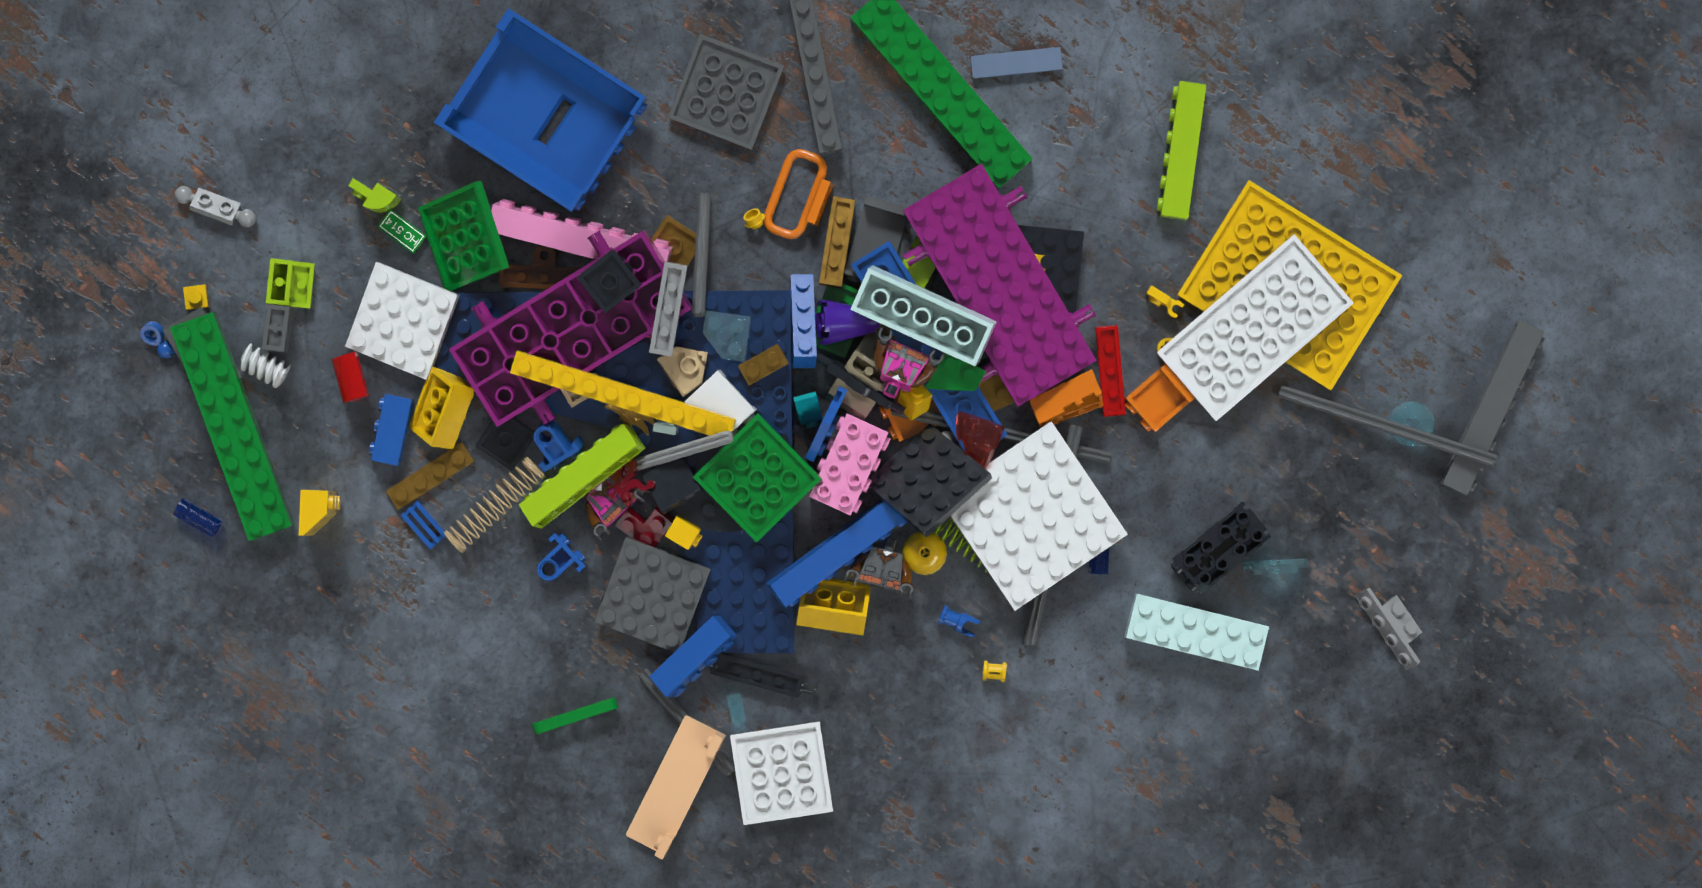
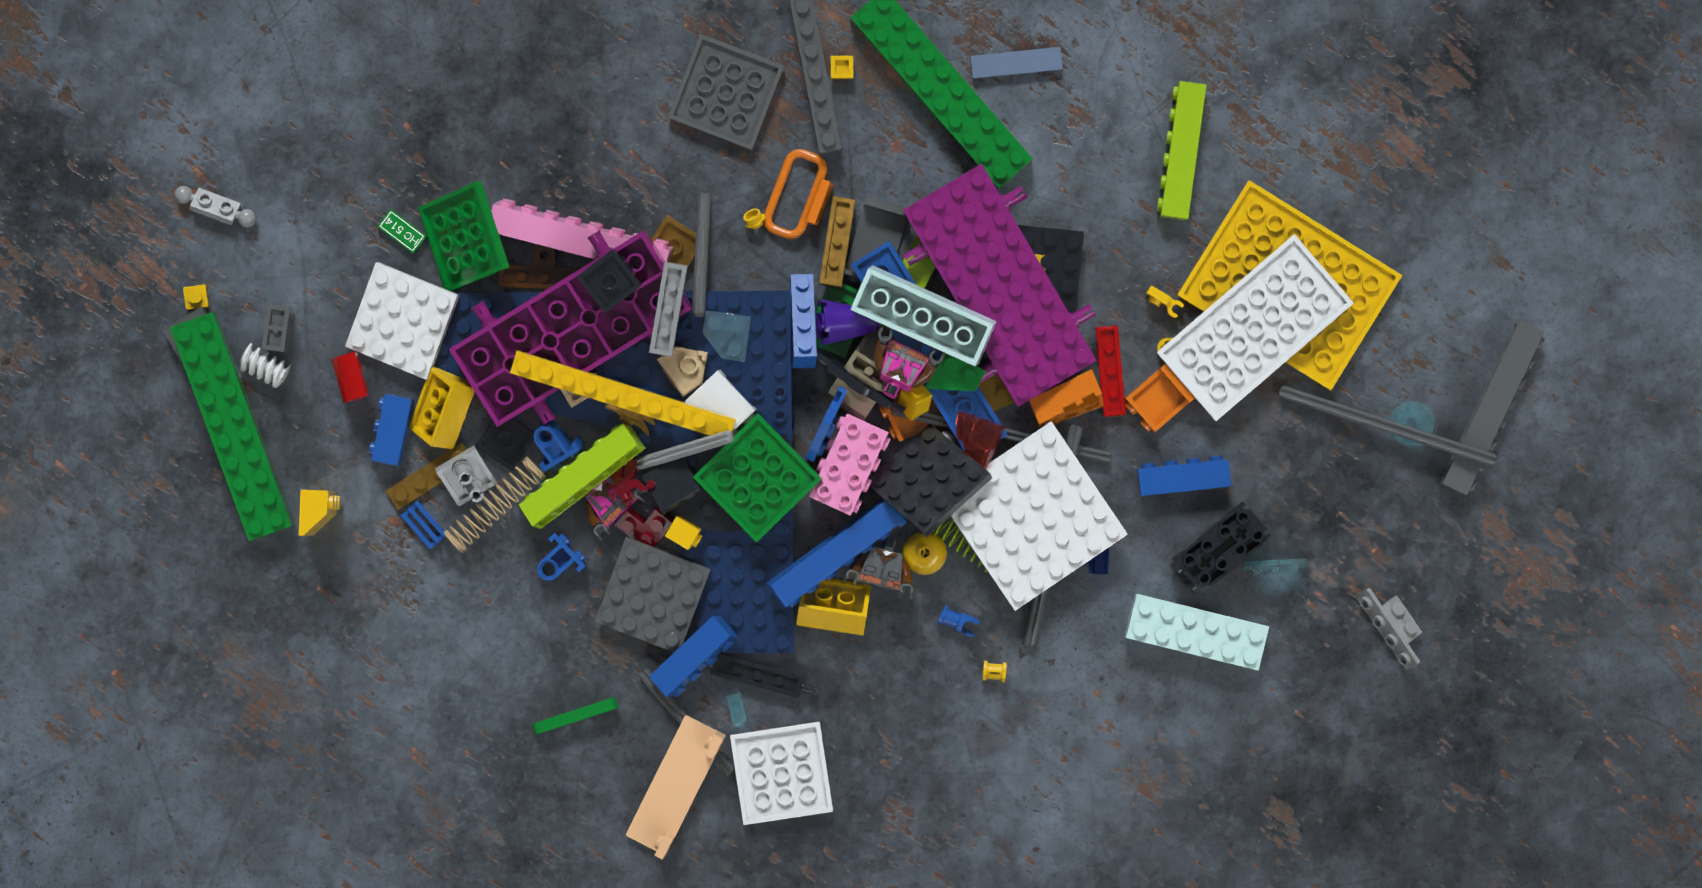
(153, 335): blue plate -> none
(197, 517): clear blue axle -> none
(289, 283): lime brick -> none
(375, 200): lime brick -> none
(466, 476): none -> light grey plate
(516, 95): blue panel -> none
(666, 428): light aqua tile -> none
(763, 364): pearl gold plate -> none
(808, 409): teal slope -> none
(841, 67): none -> yellow plate
(1183, 477): none -> blue brick

